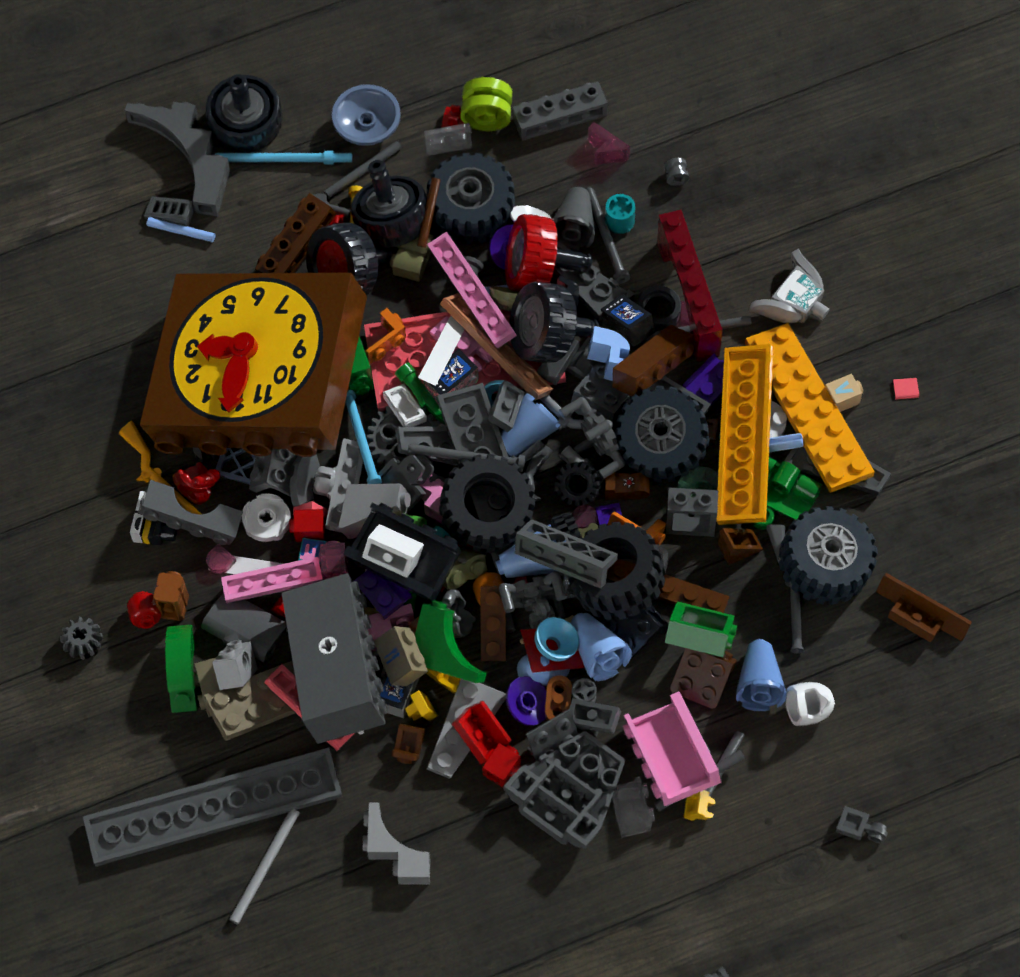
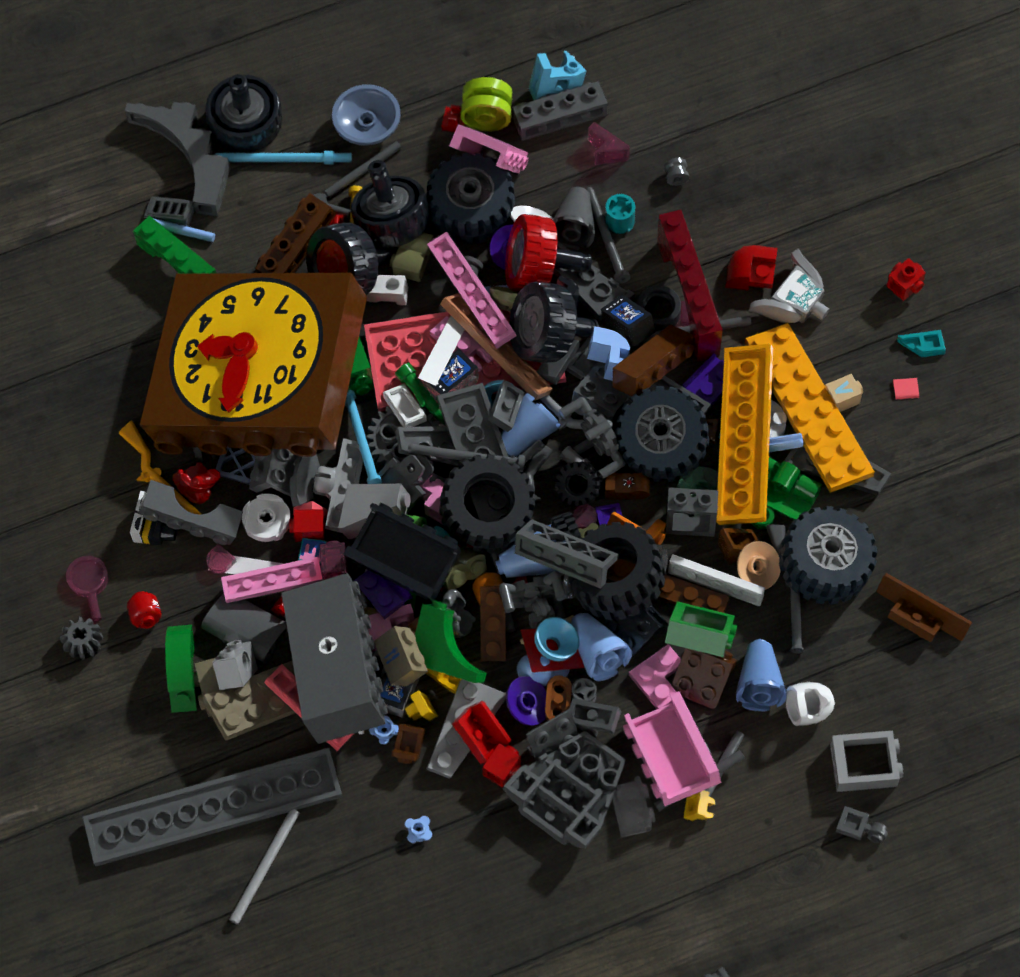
(88, 578): none -> clear pink piece
(160, 242): none -> green arch
(171, 596): dark orange brick -> none
(385, 736): none -> light blue plate
(389, 288): none -> white leg
(392, 550): white brick -> none
(394, 338): orange bracket -> none
(408, 864): light grey arch -> none
(418, 836): none -> light blue plate
(429, 210): reddish brown bar -> none
(447, 139): clear bracket -> none
(472, 142): none -> bright pink panel
(553, 80): none -> medium azure tile
(652, 675): none -> bright pink plate
(716, 580): none -> white tile
(751, 267): none -> red brick
(766, 561): none -> light nougat dish
(846, 783): none -> light grey window
(906, 279): none -> red brick
(924, 343): none -> teal tile

